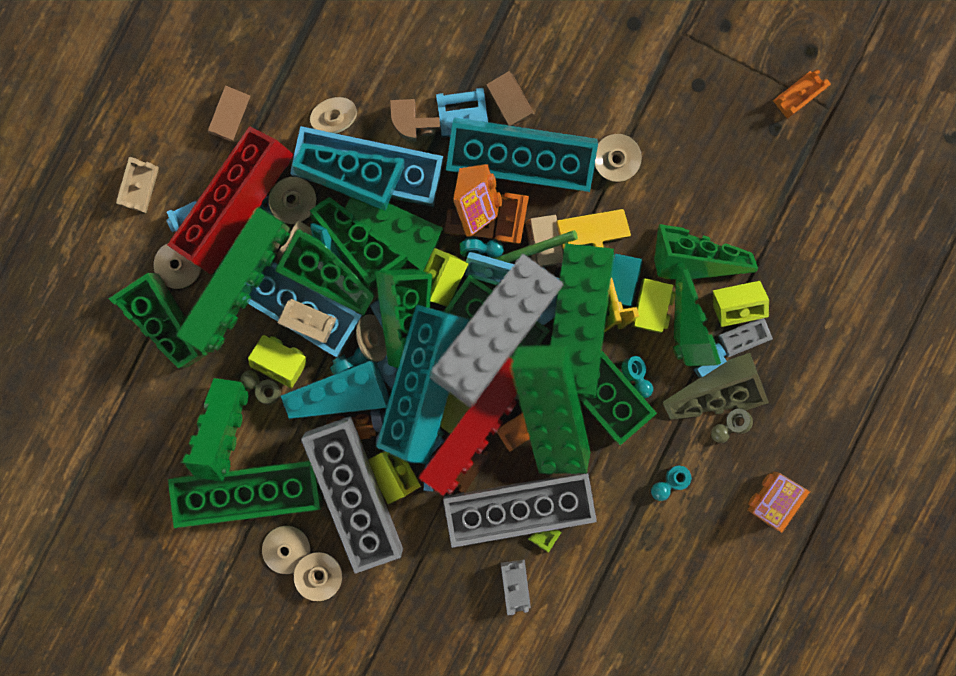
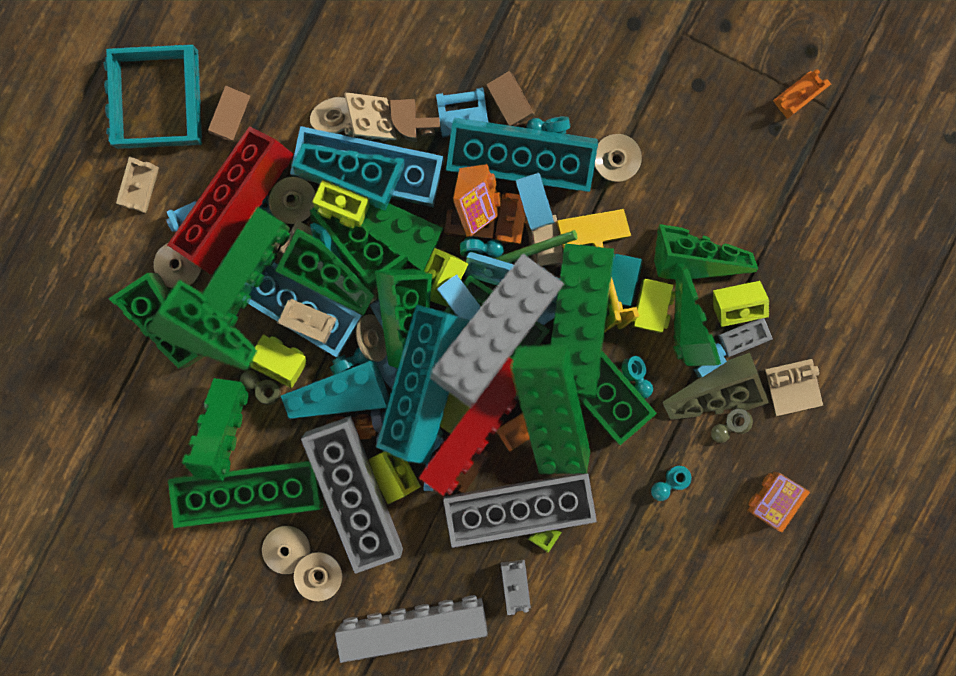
(113, 89): none -> teal window
(195, 326): none -> green wedge
(341, 204): none -> neon yellow brick
(369, 117): none -> tan hinge
(411, 629): none -> light grey brick
(459, 298): none -> medium azure slope
(535, 201): none -> medium azure slope
(556, 124): none -> teal plate
(794, 387): none -> tan hinge

